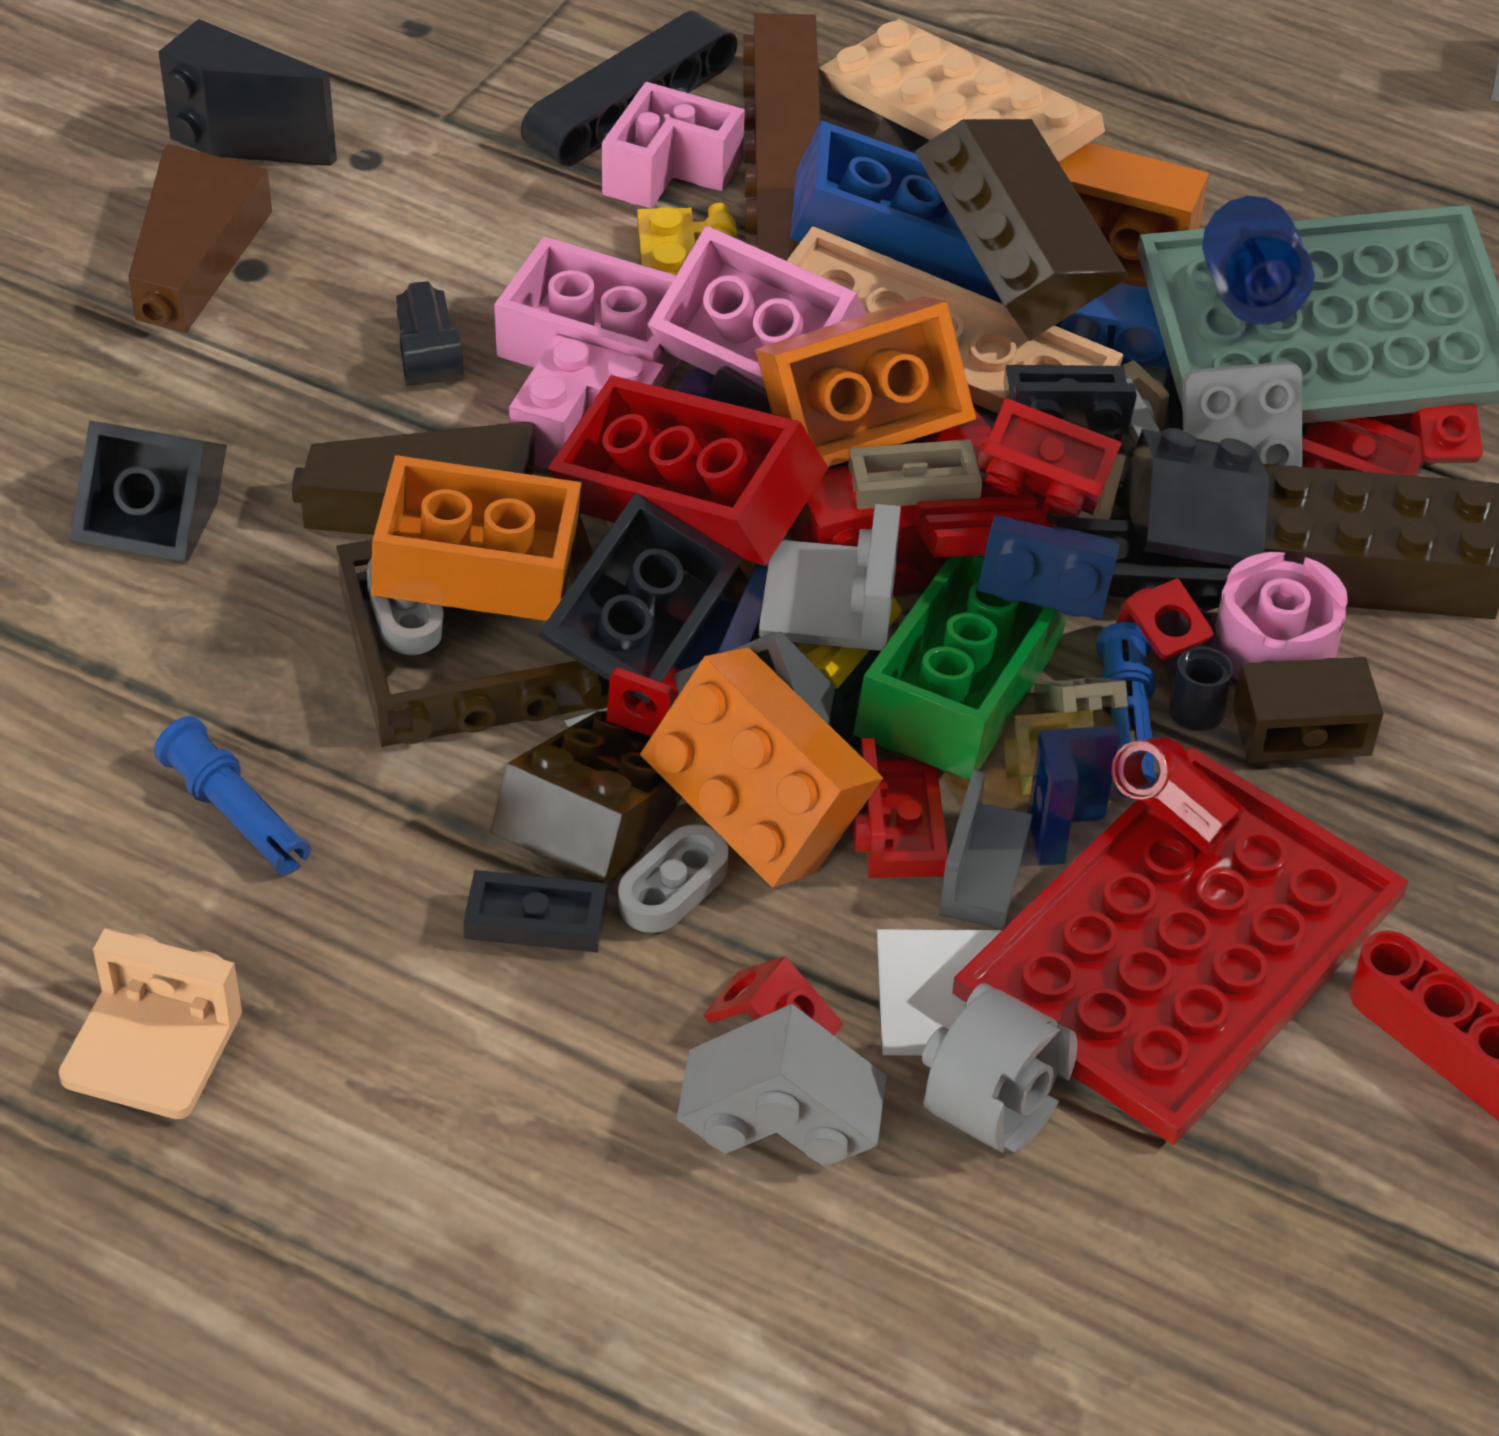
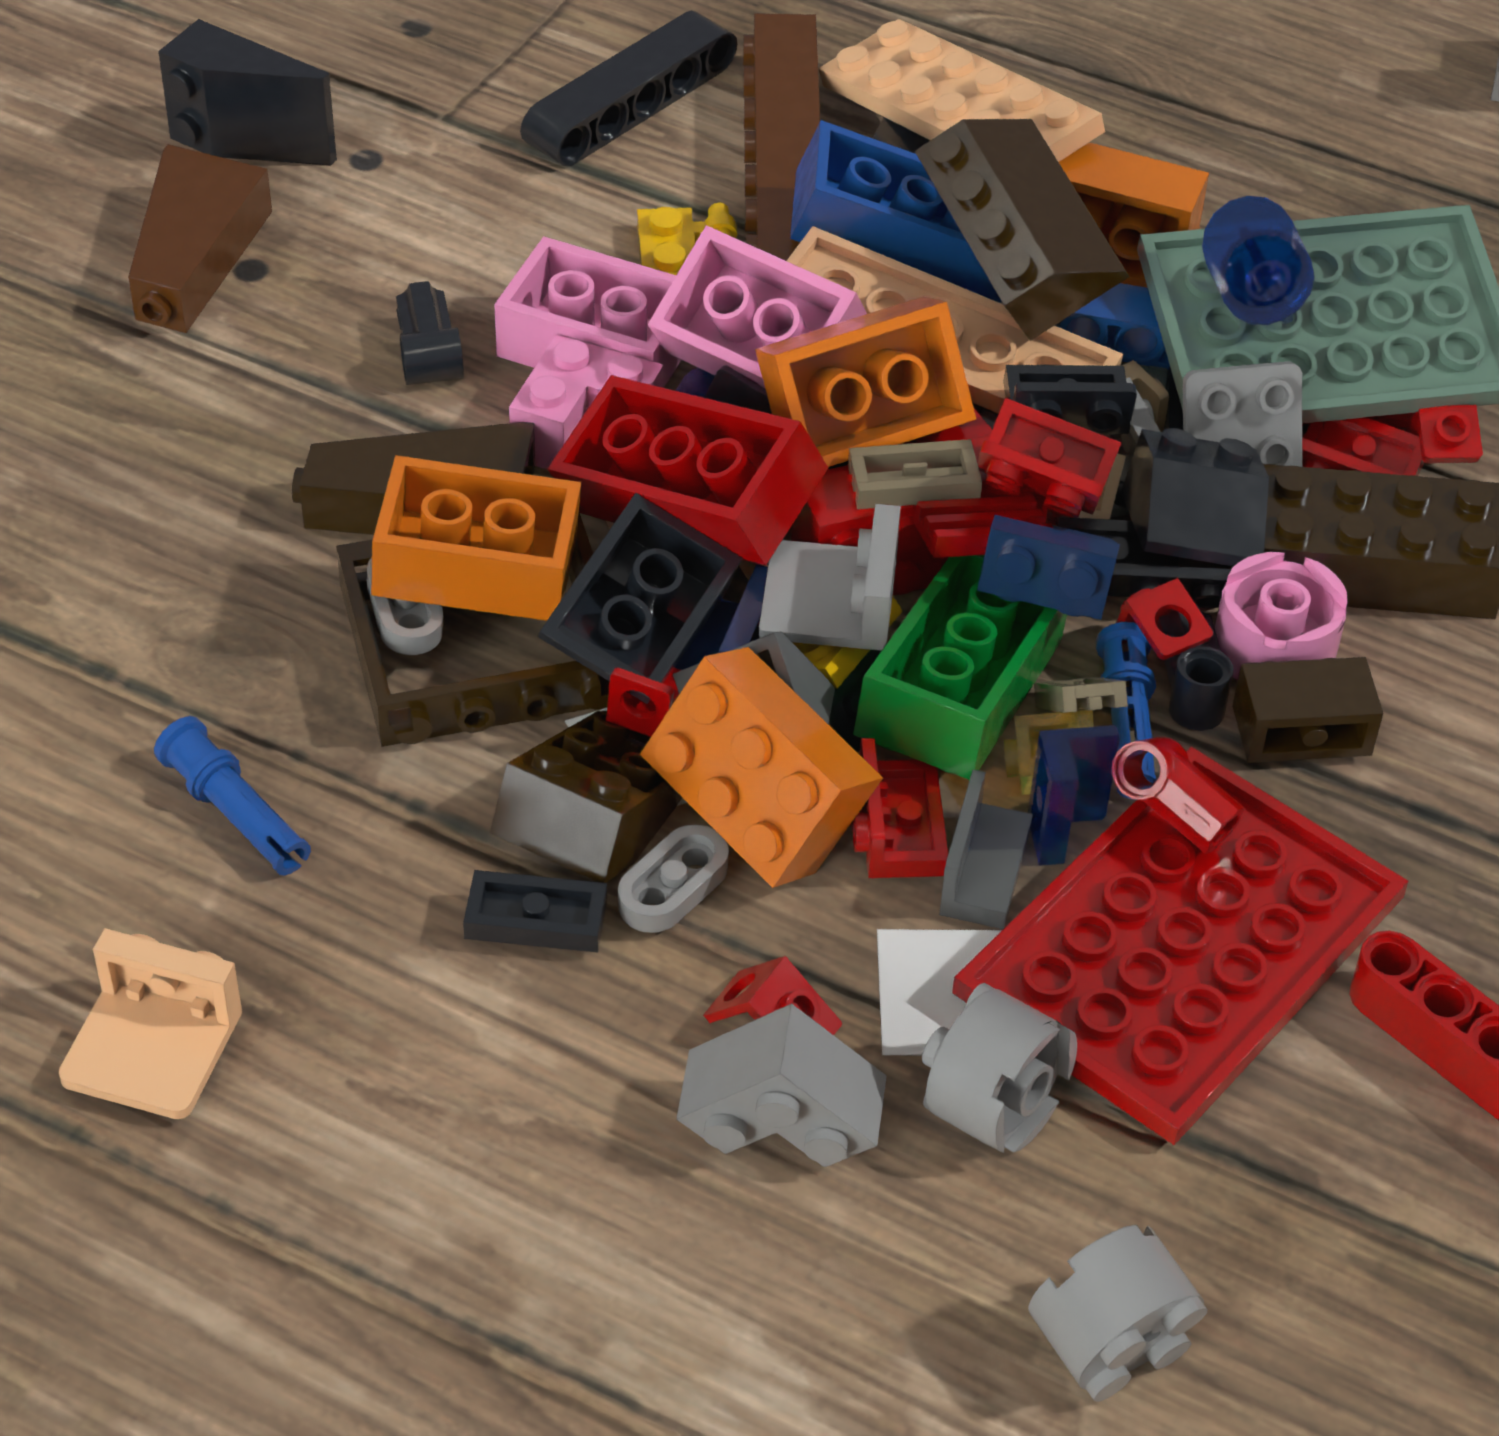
(146, 490): black slope -> none
(670, 137): bright pink brick -> none
(1118, 1310): none -> light grey brick

